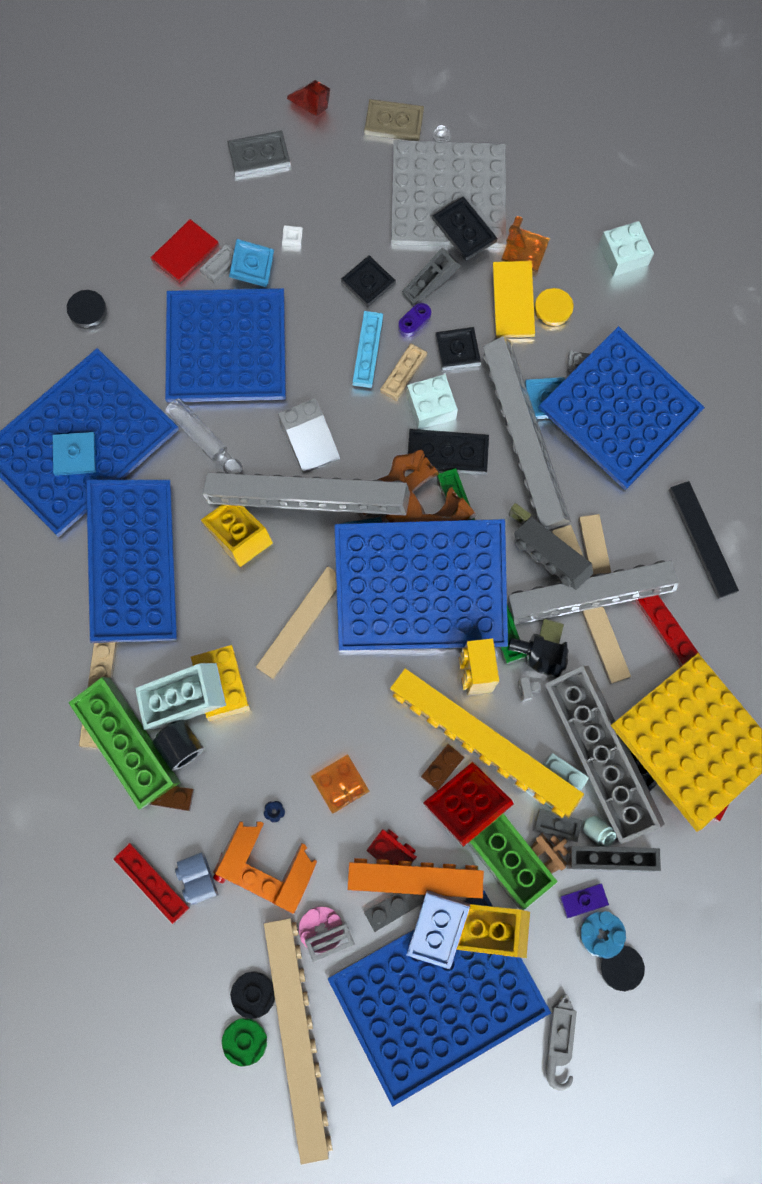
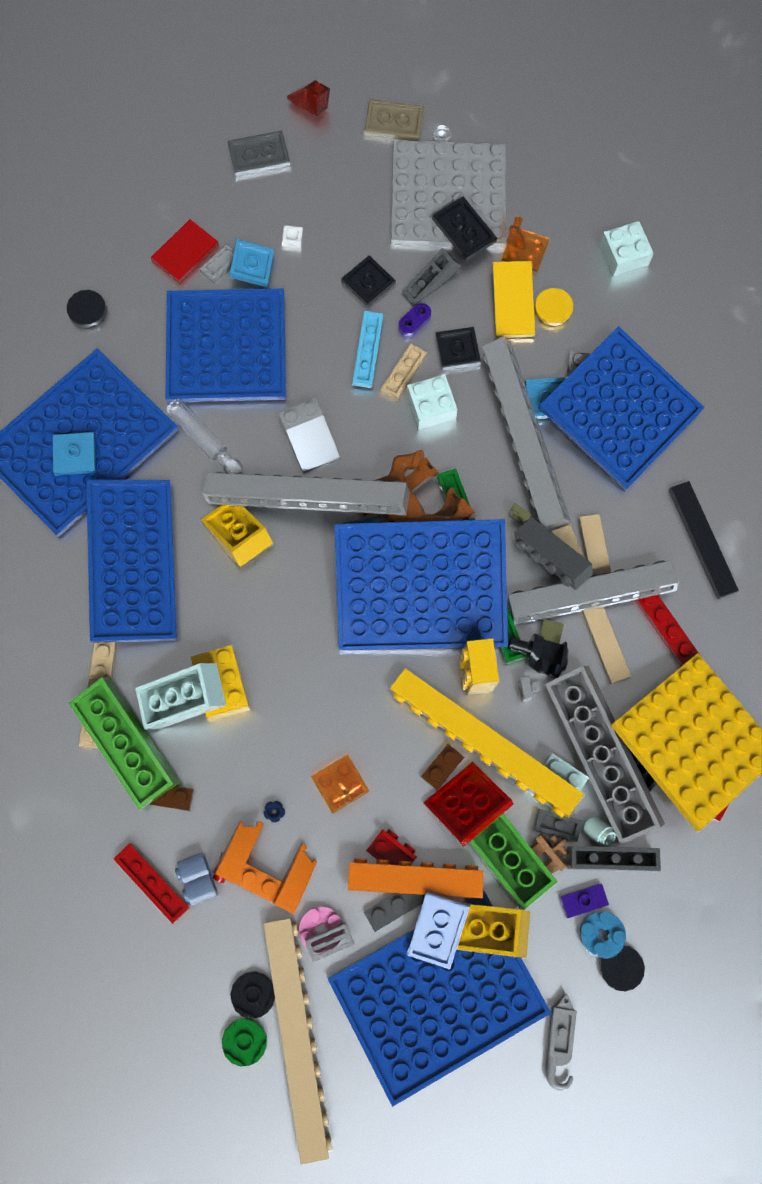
(177, 745): black piece -> none
(299, 624): tan tile -> none
(452, 450): black tile -> none

